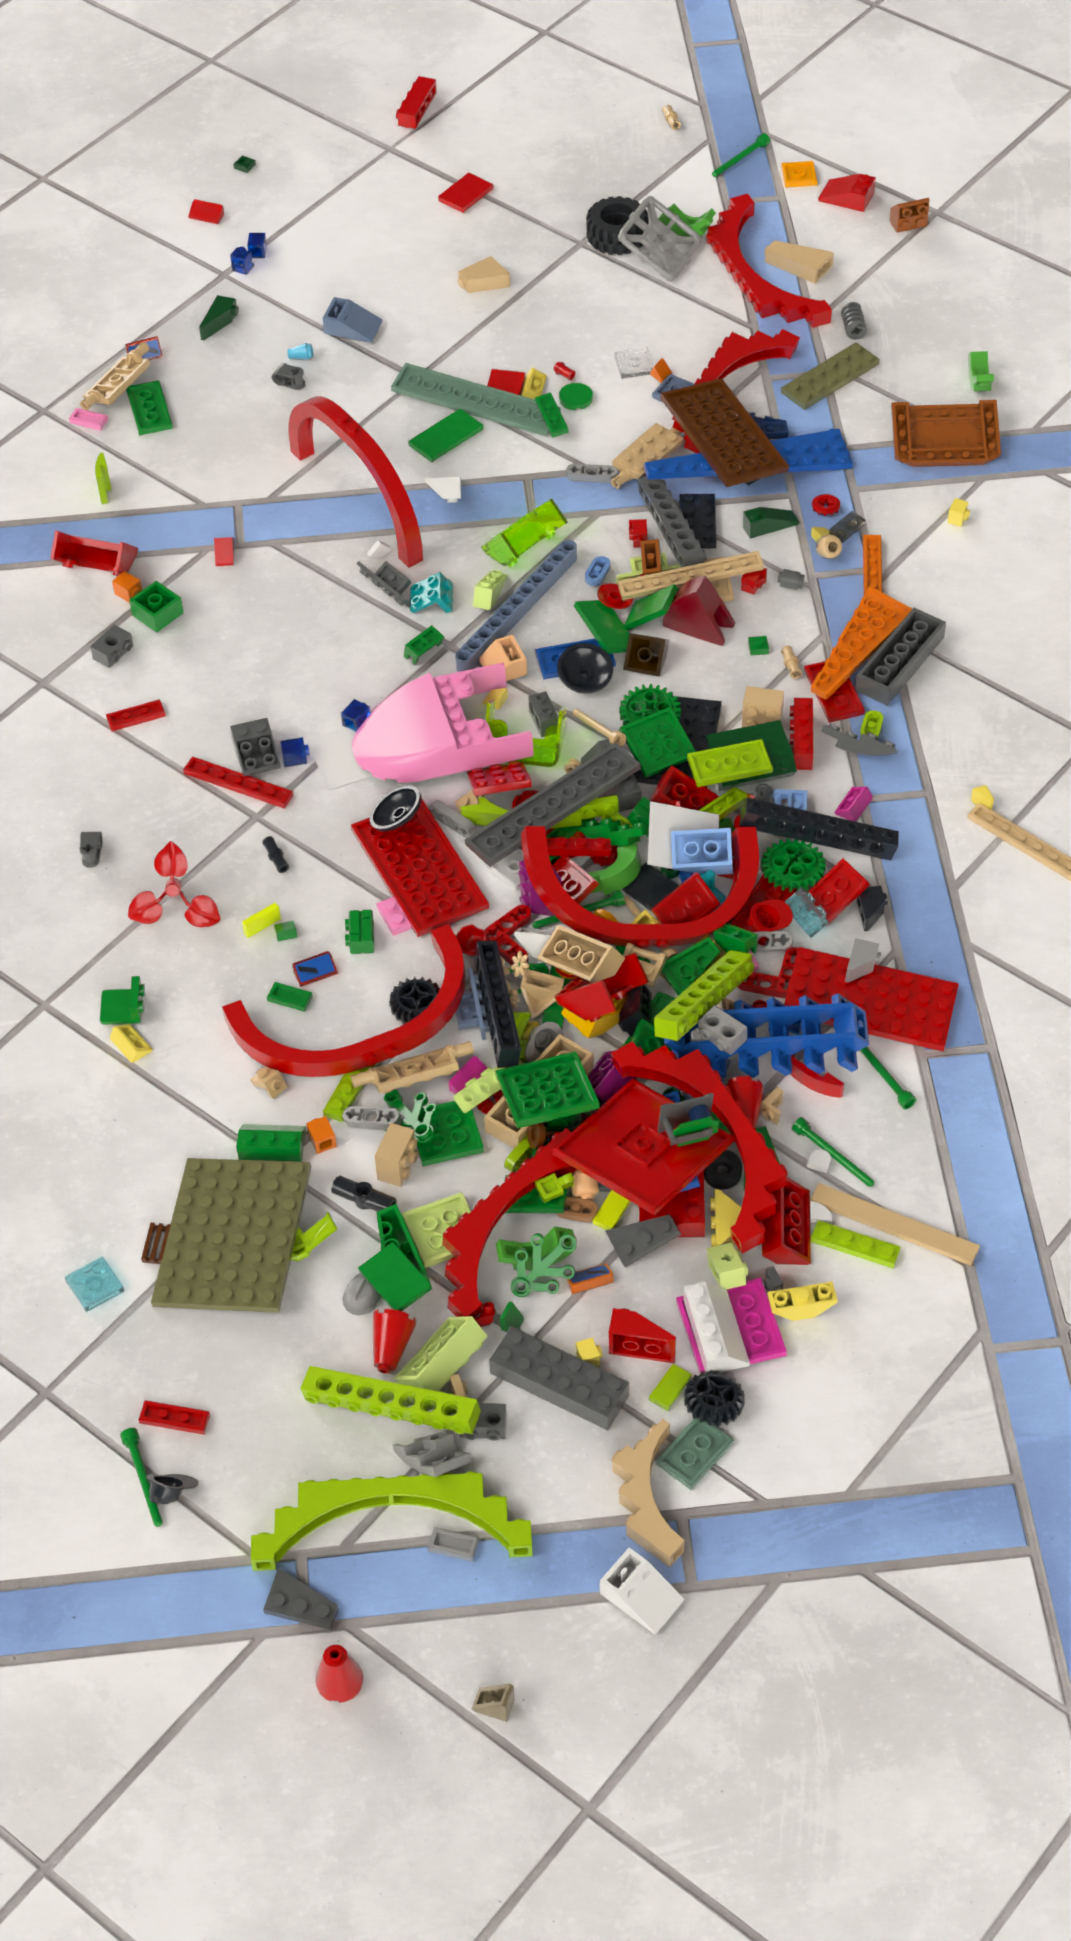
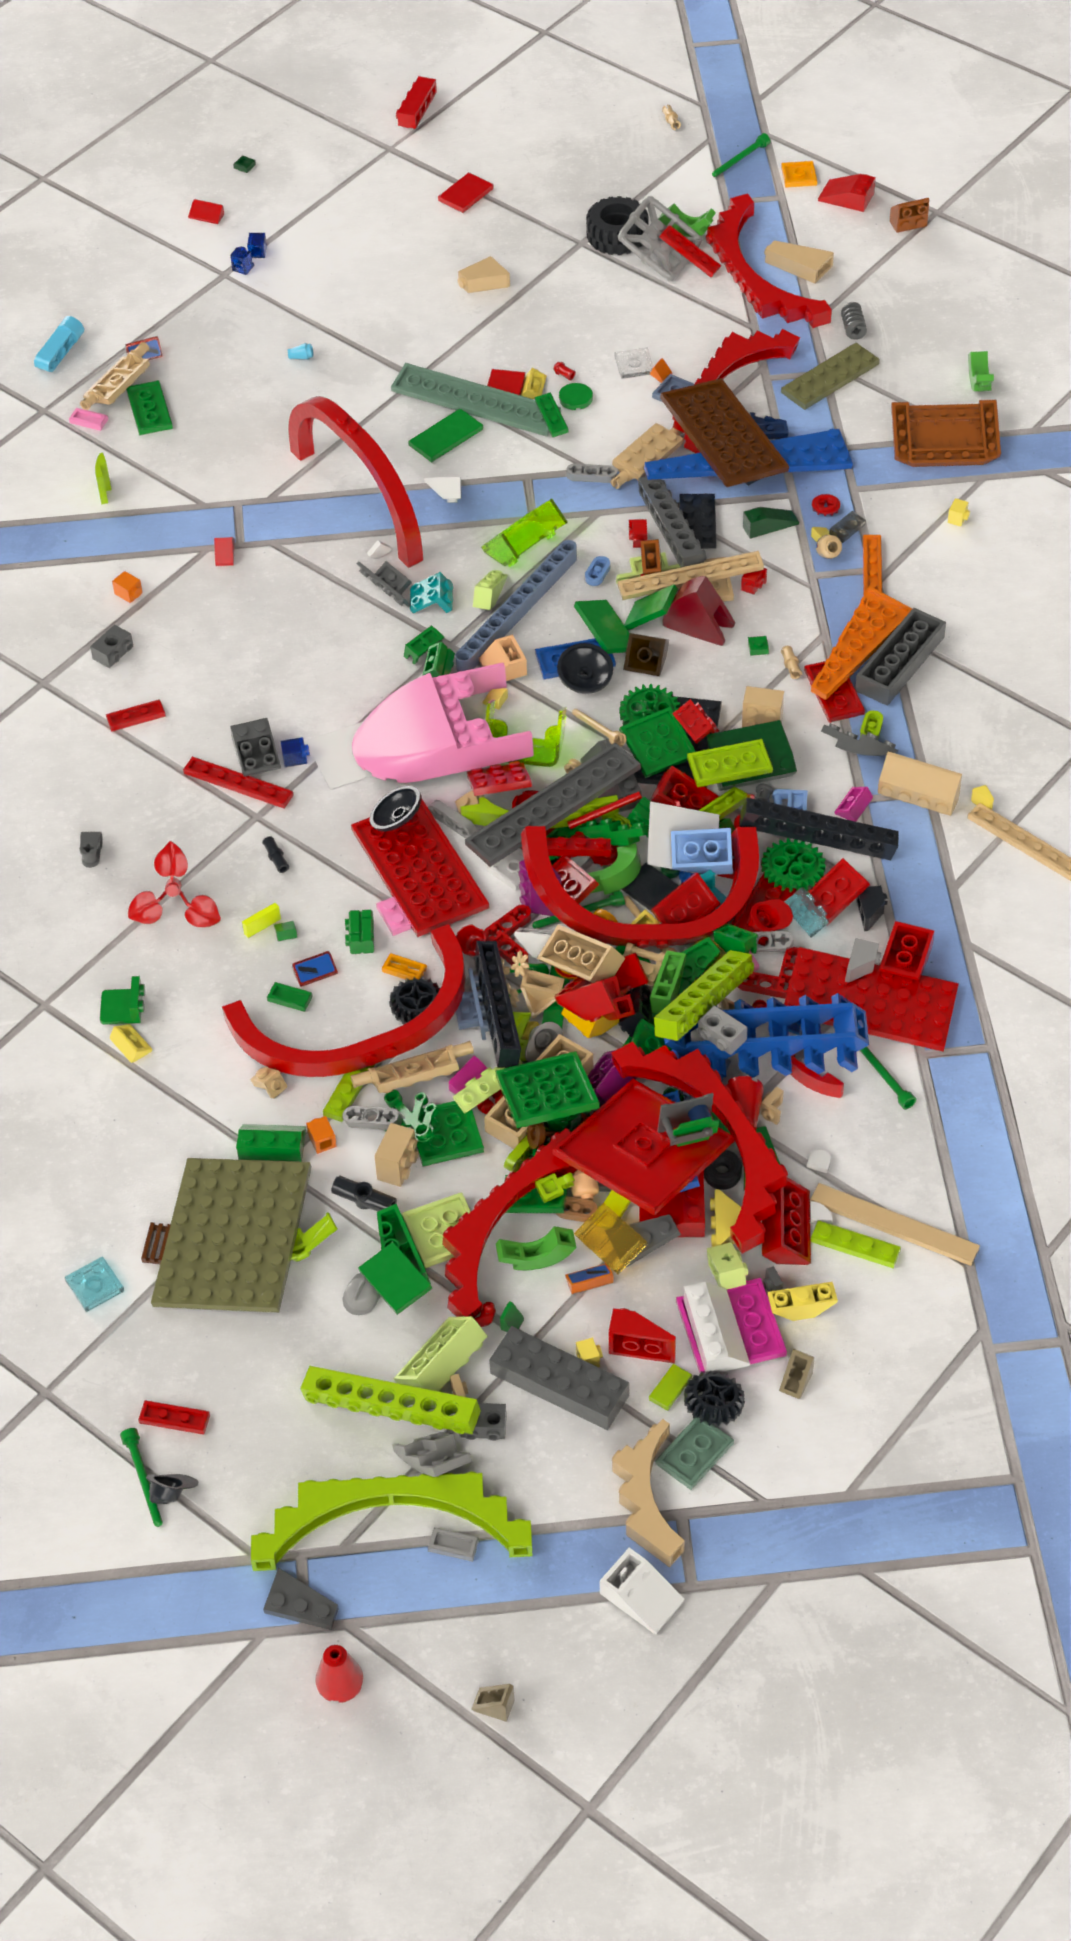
(59, 344): none -> medium azure beam
(92, 553): red windscreen -> none
(156, 606): green brick -> none
(218, 316): dark green slope -> none
(289, 376): dark grey piece -> none
(350, 321): sand blue slope -> none
(355, 714): clear blue brick -> none
(390, 1337): red cone -> none
(402, 970): none -> light orange tile
(439, 660): none -> green brick
(541, 1267): plant -> none
(542, 712): dark grey brick -> none
(604, 810): none -> red bar
(610, 1238): none -> clear yellow piece
(611, 597): red dish -> none
(623, 1003): none -> red brick
(668, 981): none -> bright green slope
(690, 251): none -> red tile
(695, 721): none -> red bracket
(791, 579): dark grey brick -> none
(797, 1374): none -> dark tan slope
(802, 732): red brick -> none
(802, 1127): green piece -> none
(907, 950): none -> red slope
(920, 783): none -> tan slope

